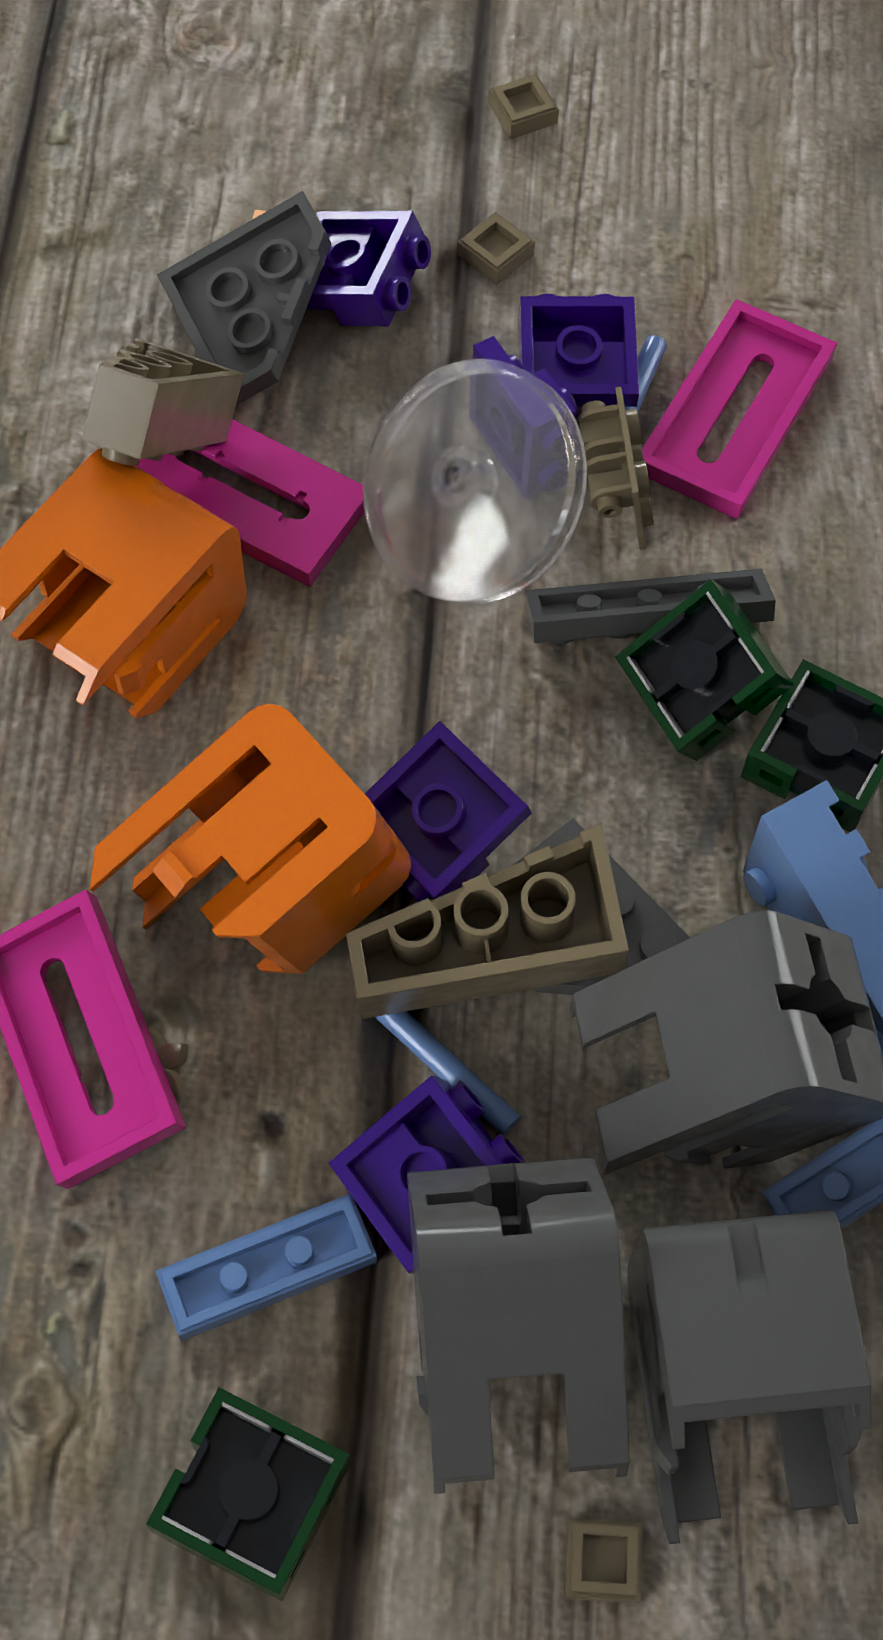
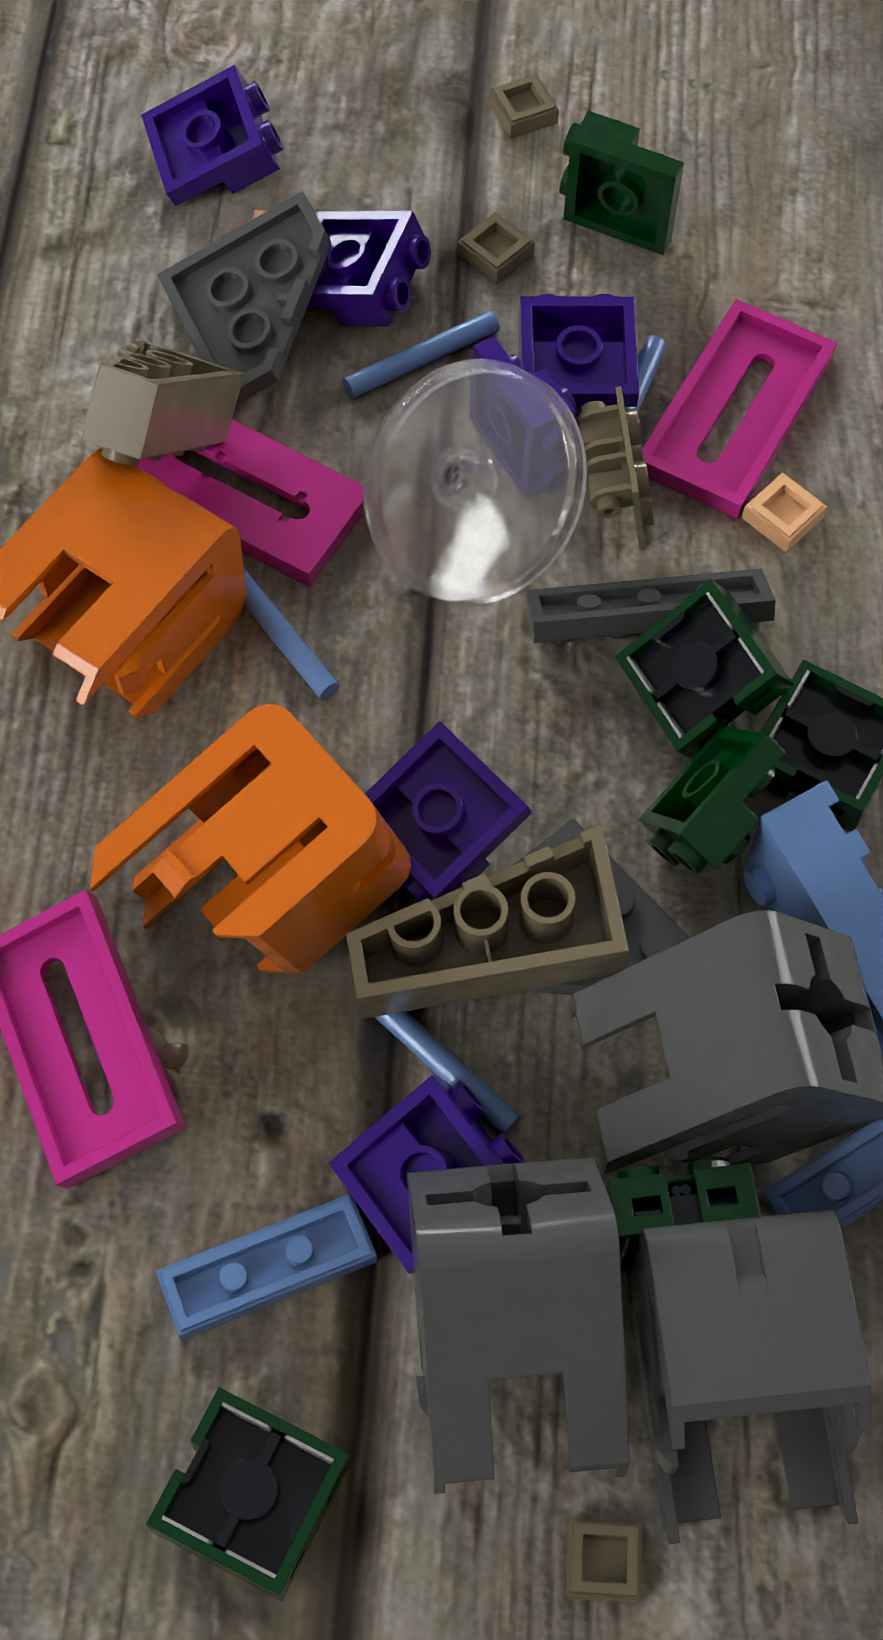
(213, 137): none -> dark purple plate
(289, 641): none -> medium blue bar
(420, 354): none -> medium blue bar
(618, 184): none -> dark green plate
(702, 810): none -> dark green plate
(706, 1194): none -> dark green piece
(784, 512): none -> light nougat tile

